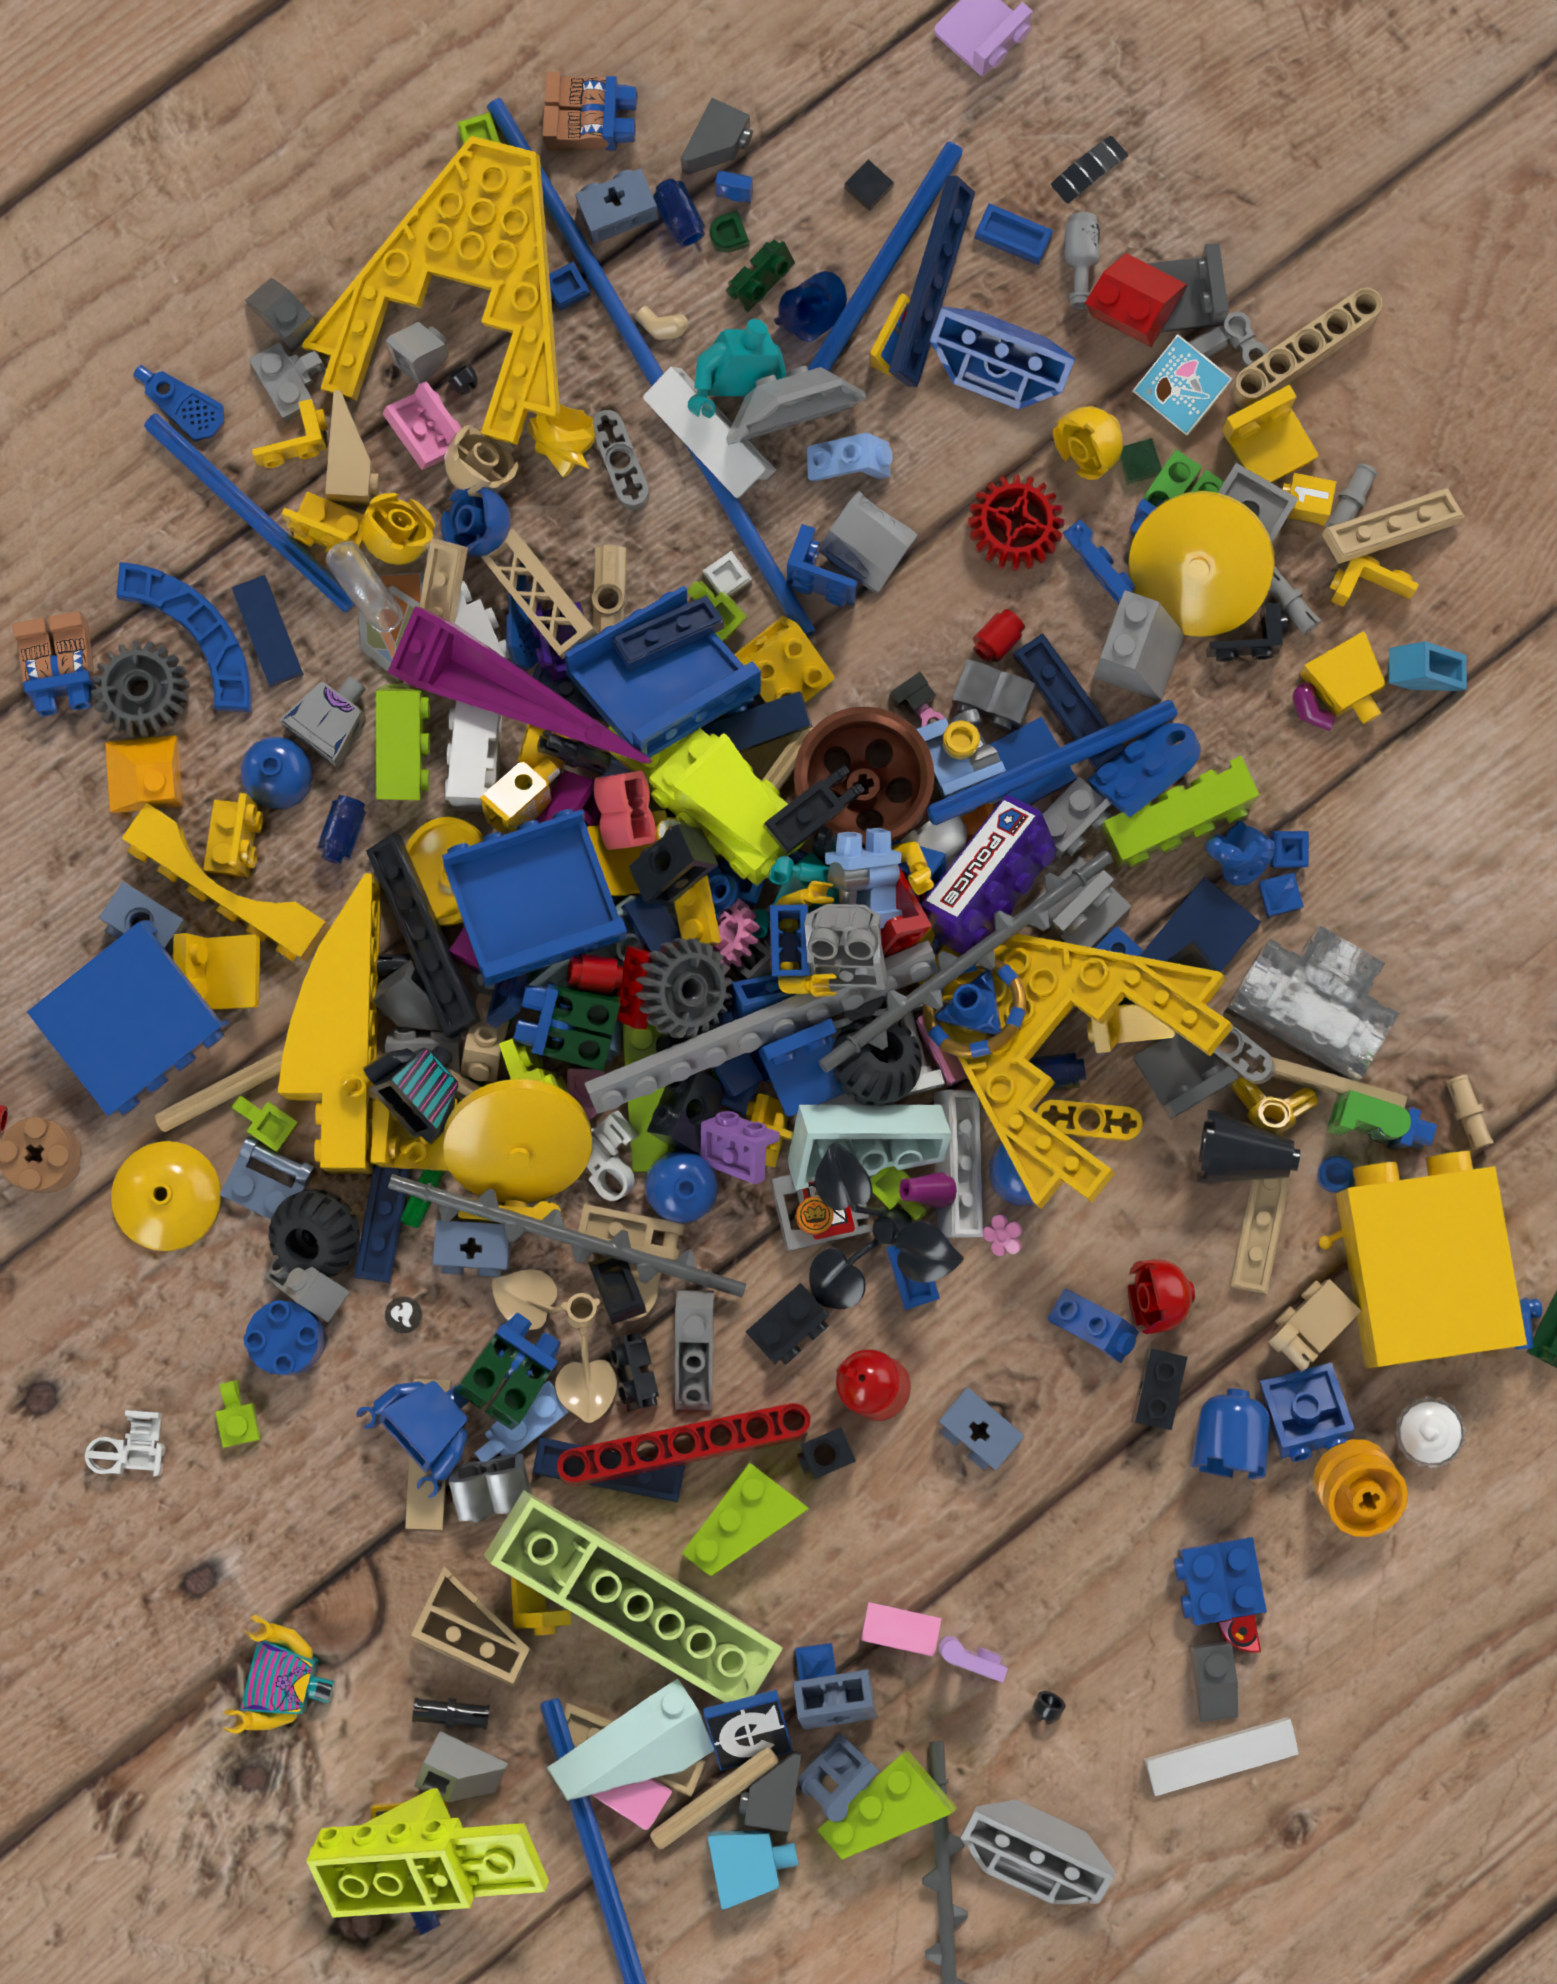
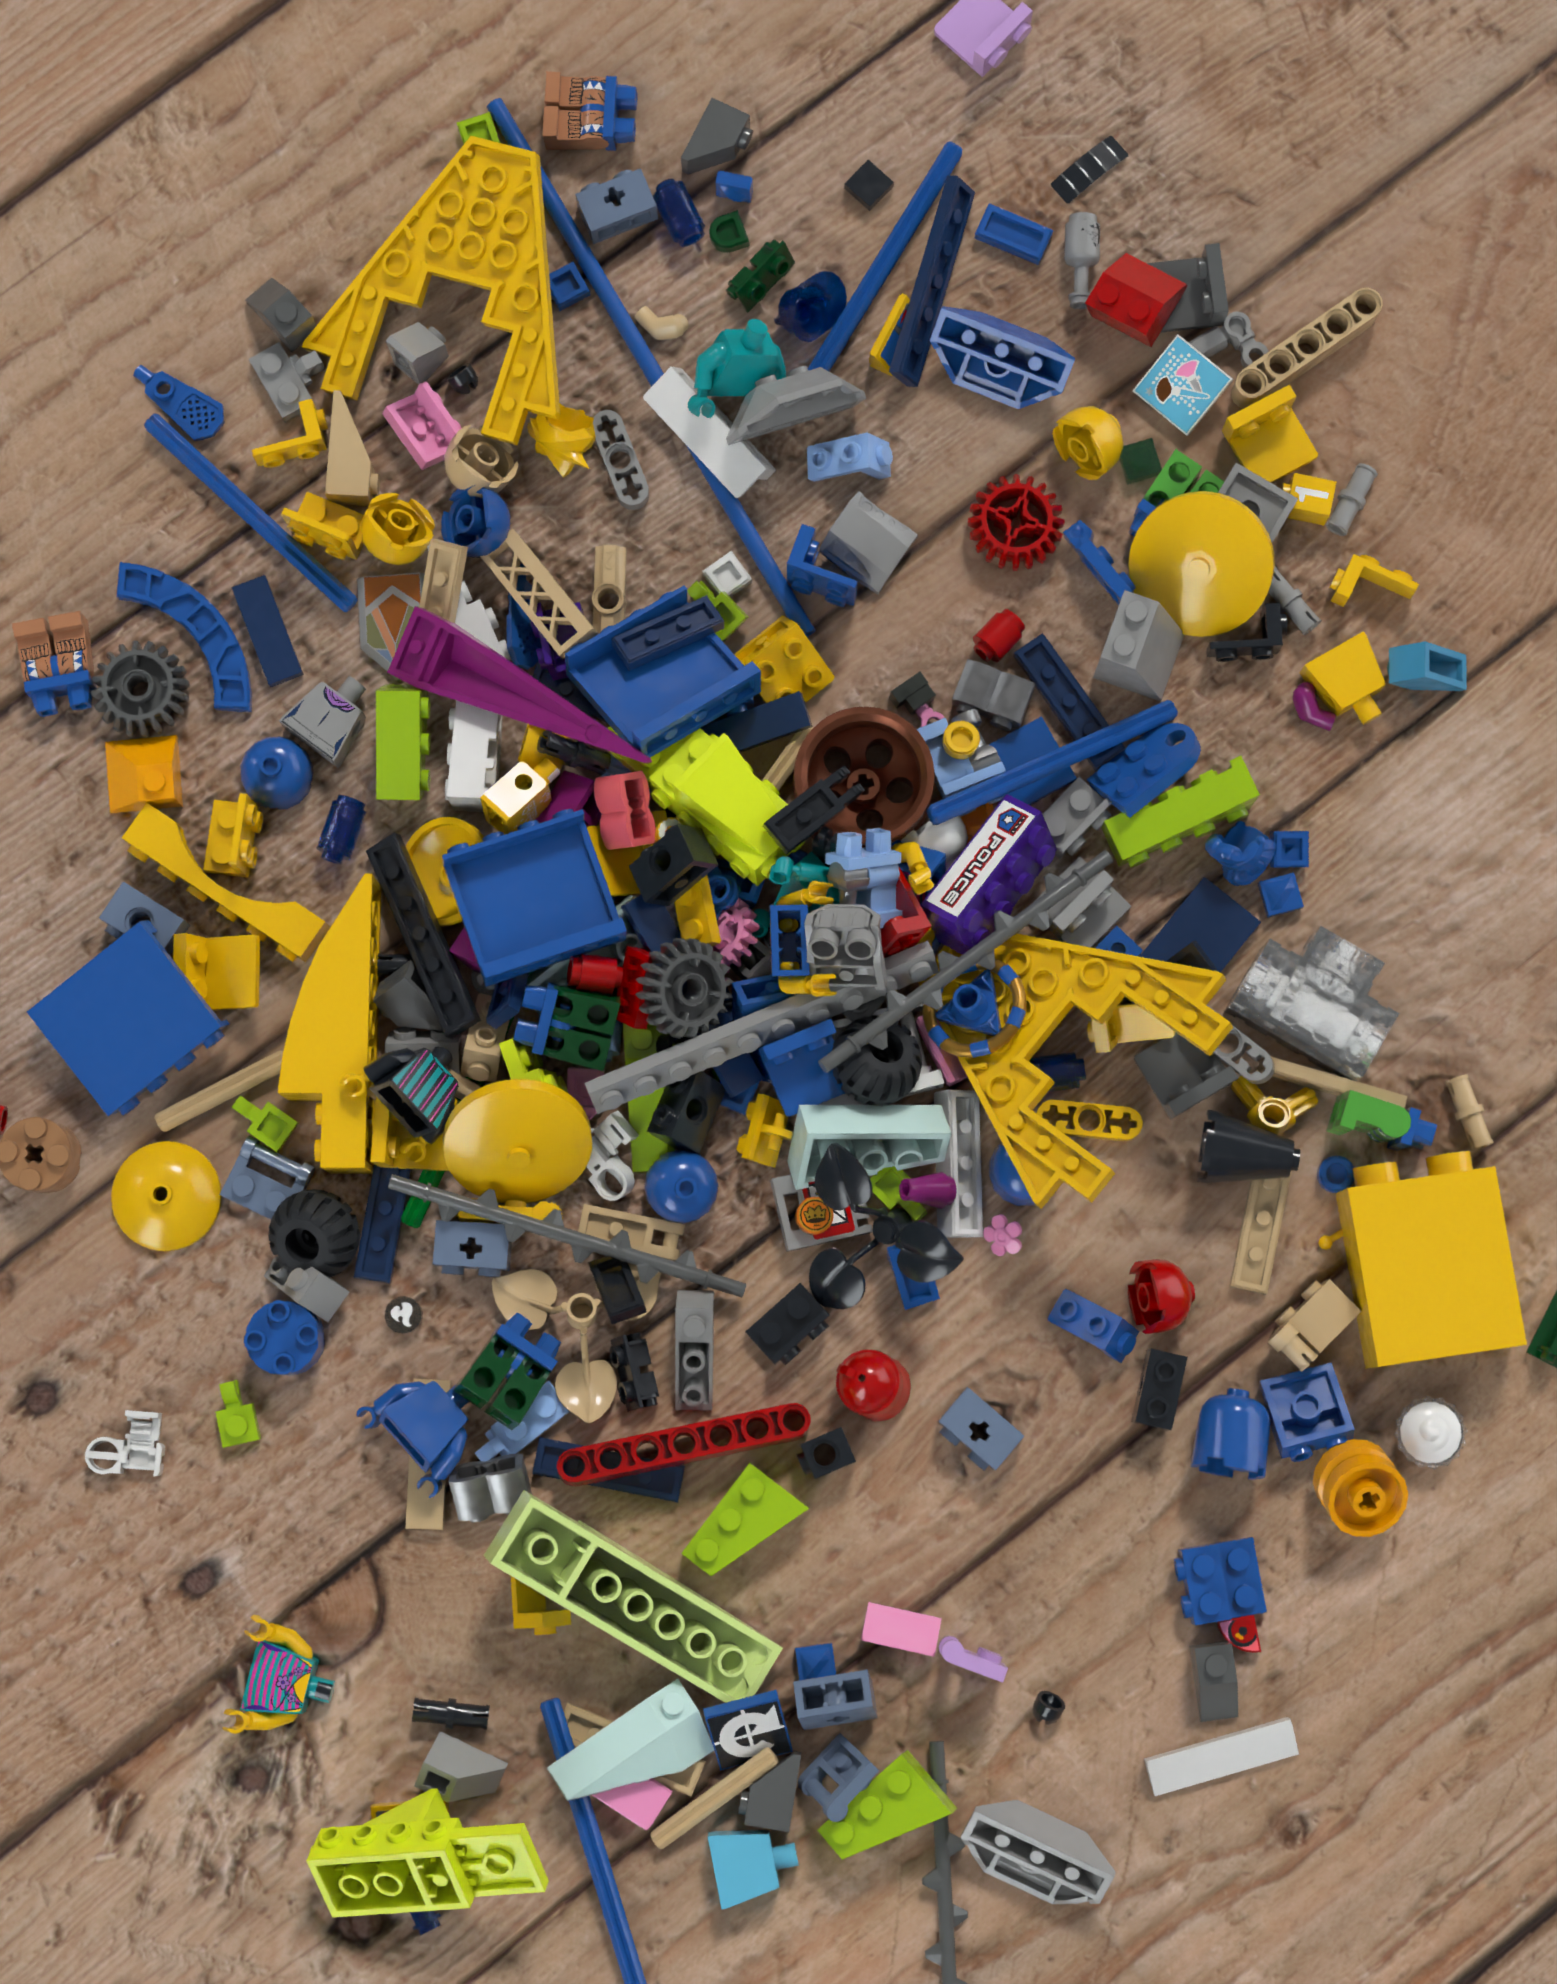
(364, 587): clear cylinder -> none
(469, 1632): tan wedge -> none
(736, 1145): medium lavender bracket -> none
(1393, 525): tan tile -> none
(1529, 1309): blue arm -> none

